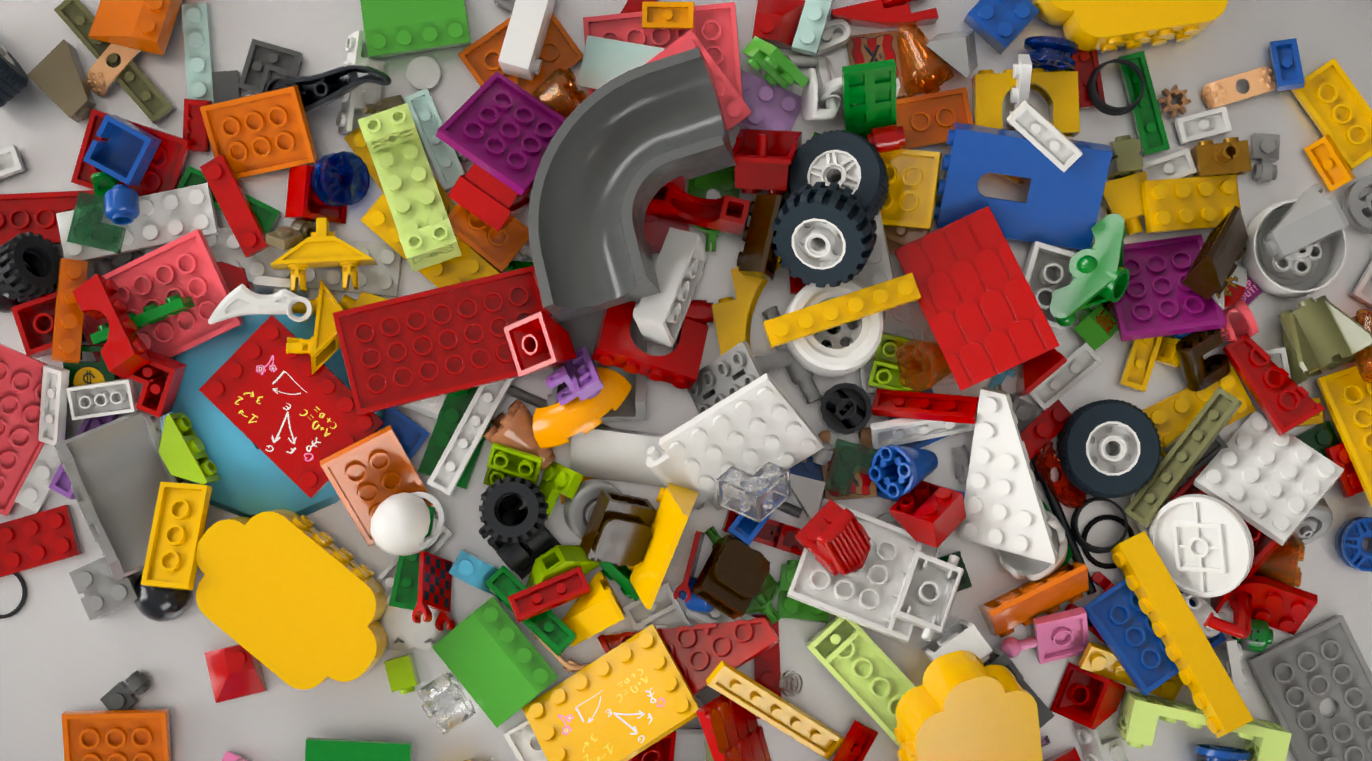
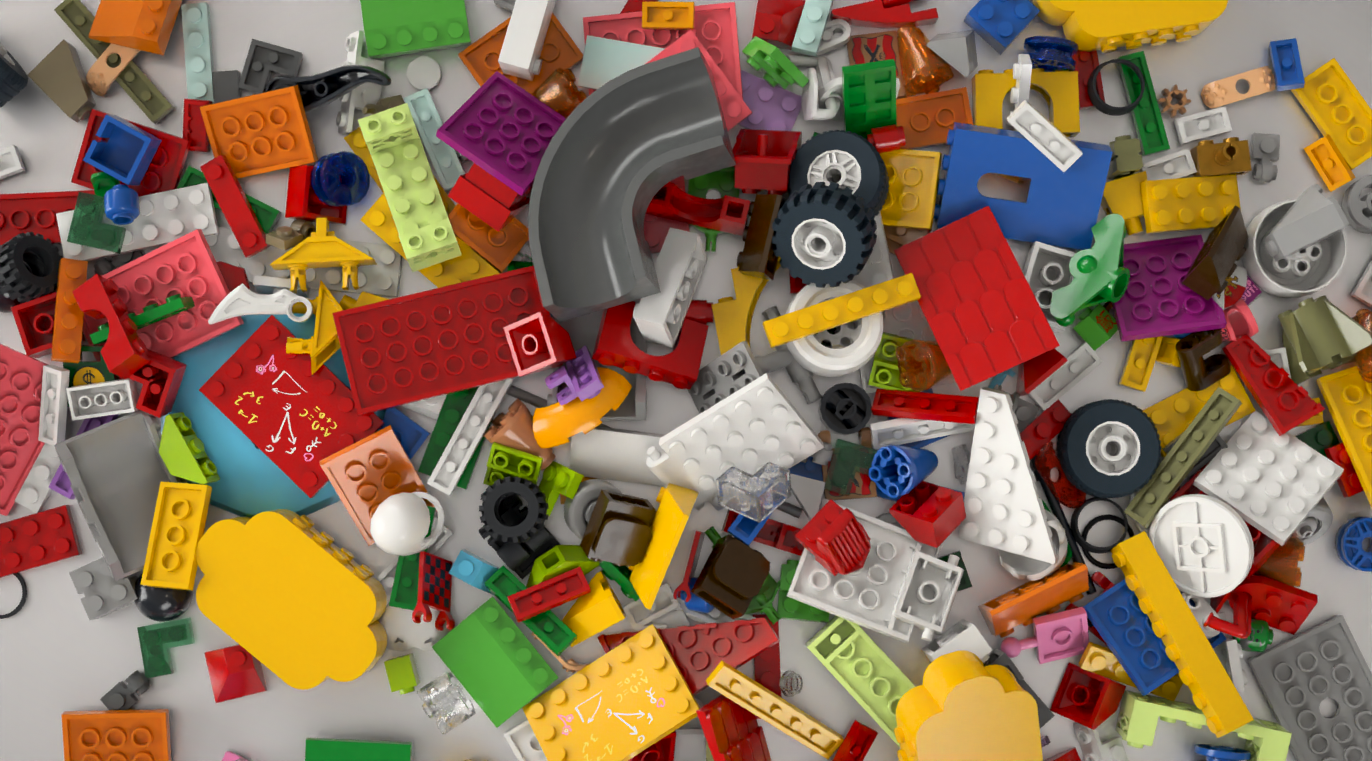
(156, 644): none -> clear green plate

